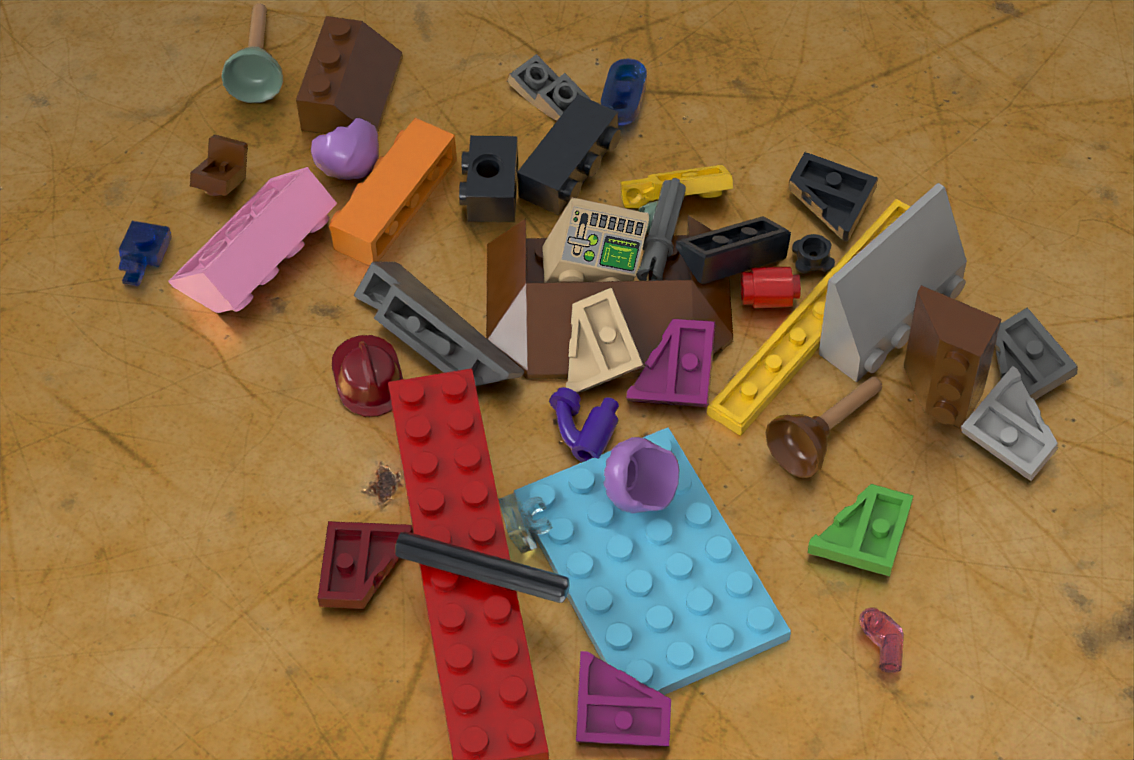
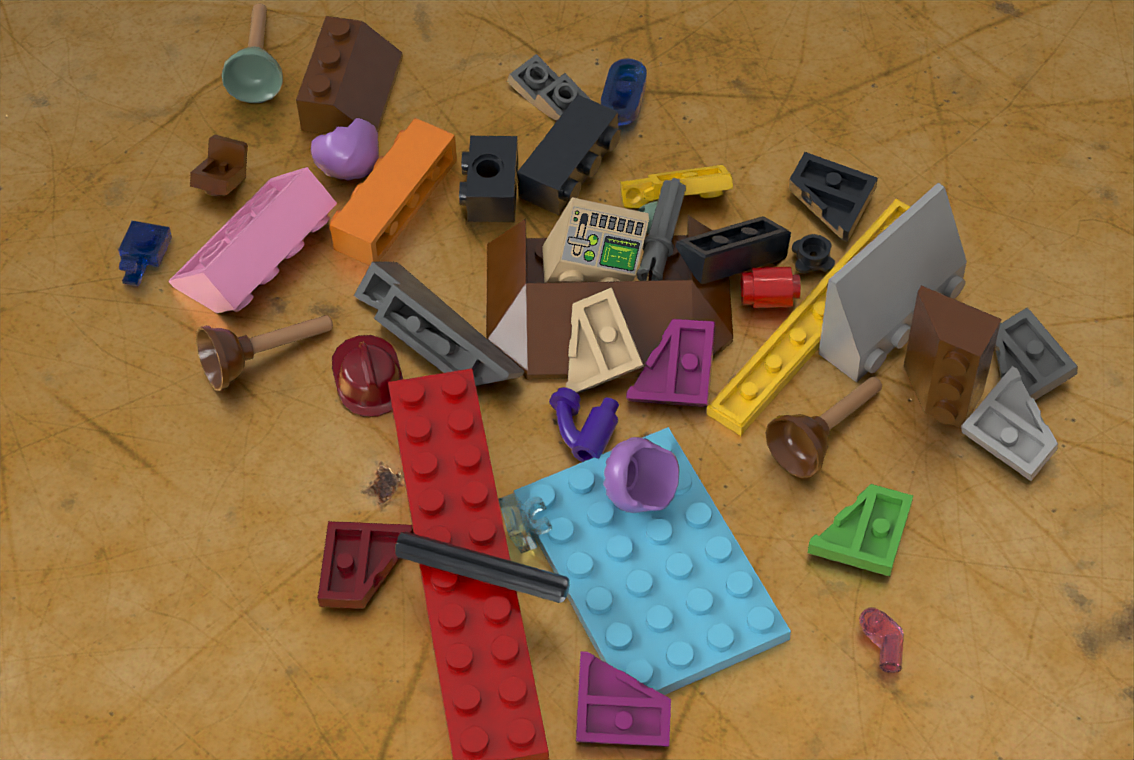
(225, 354): none -> reddish brown piece

